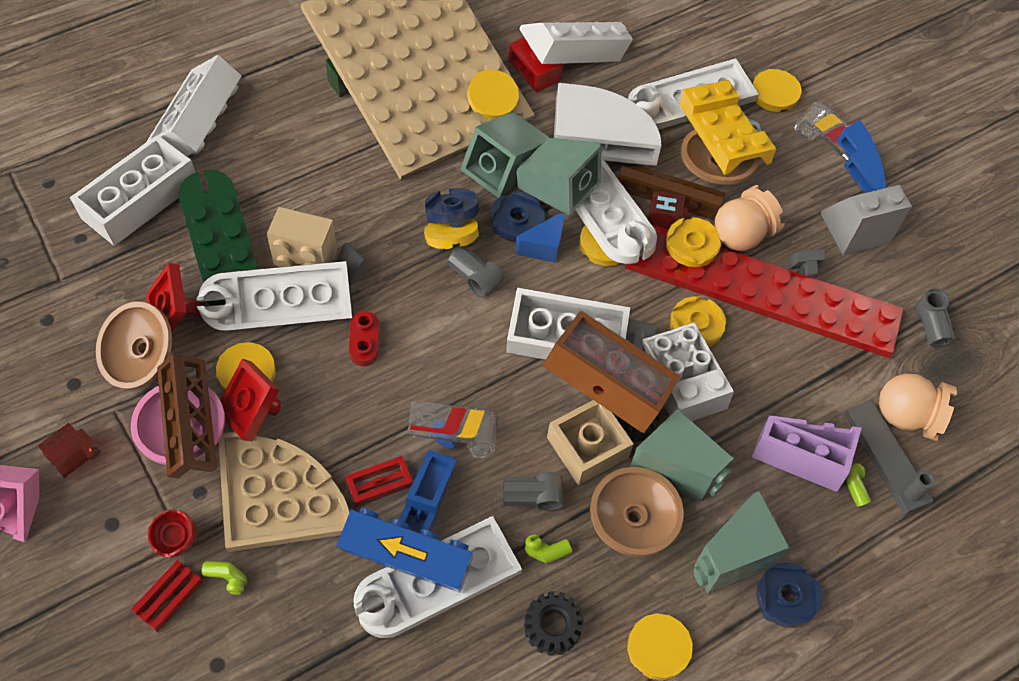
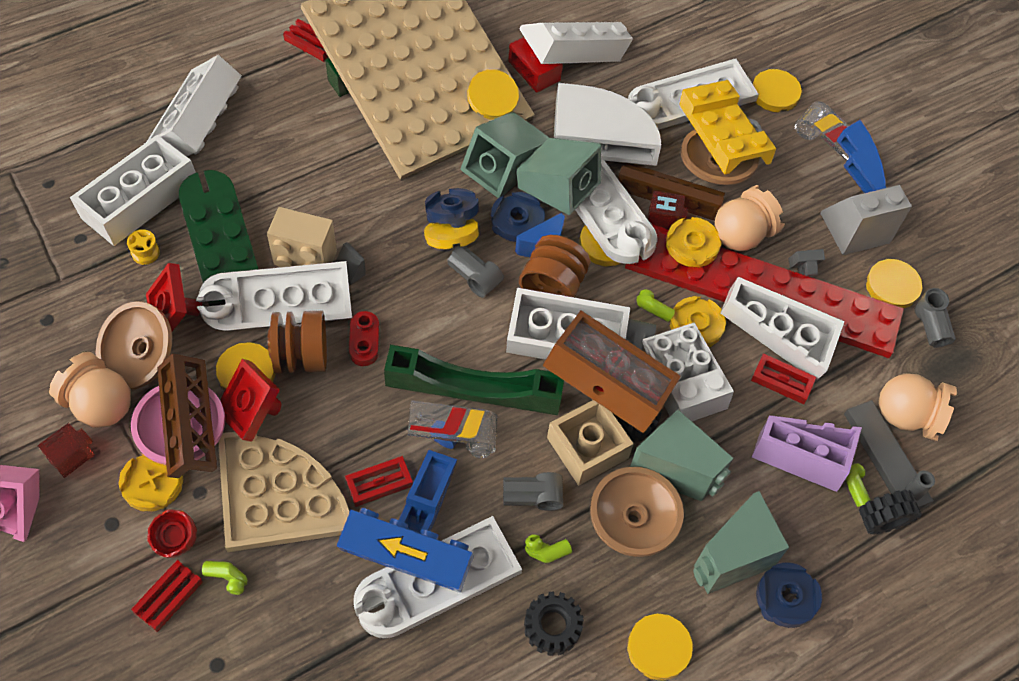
(92, 391): none -> light nougat tile
(146, 484): none -> yellow tile
(147, 241): none -> yellow wheel
(298, 342): none -> dark orange wheel
(305, 31): none -> red tile
(524, 390): none -> dark green arch
(555, 266): none -> dark orange wheel
(647, 302): none -> lime arm
(780, 382): none -> red tile
(784, 325): none -> white wedge
(890, 512): none -> black tyre
(894, 283): none -> yellow tile

